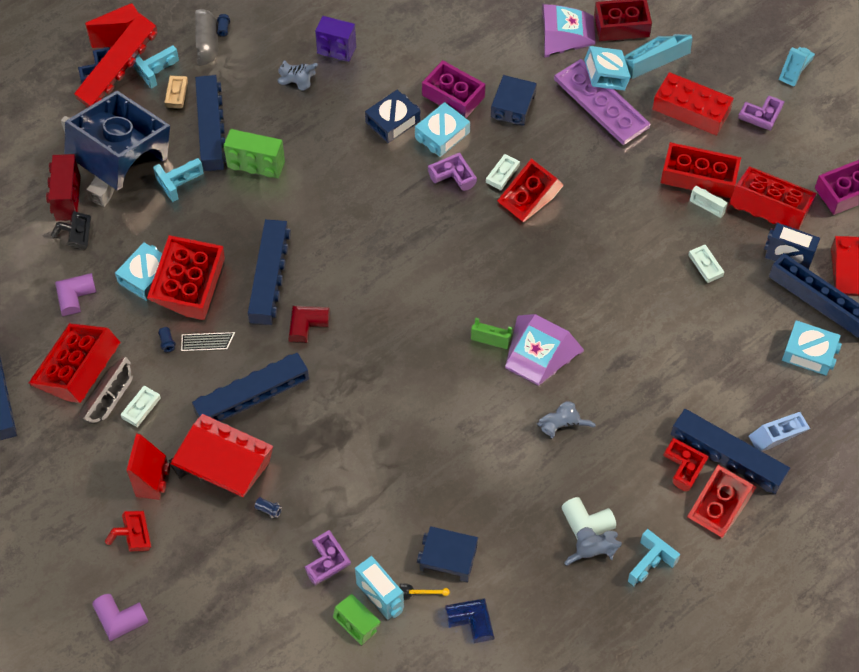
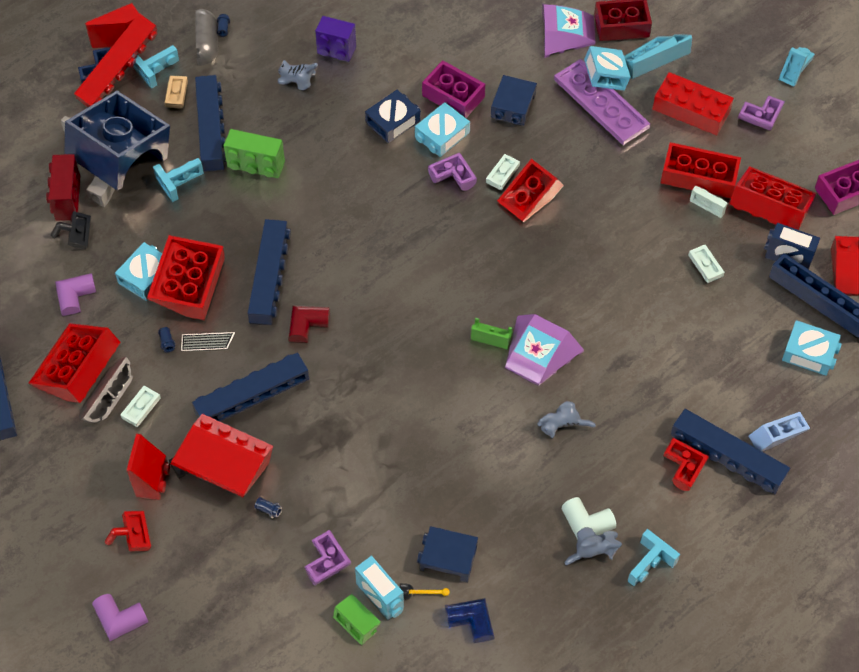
(721, 501): red slope -> none

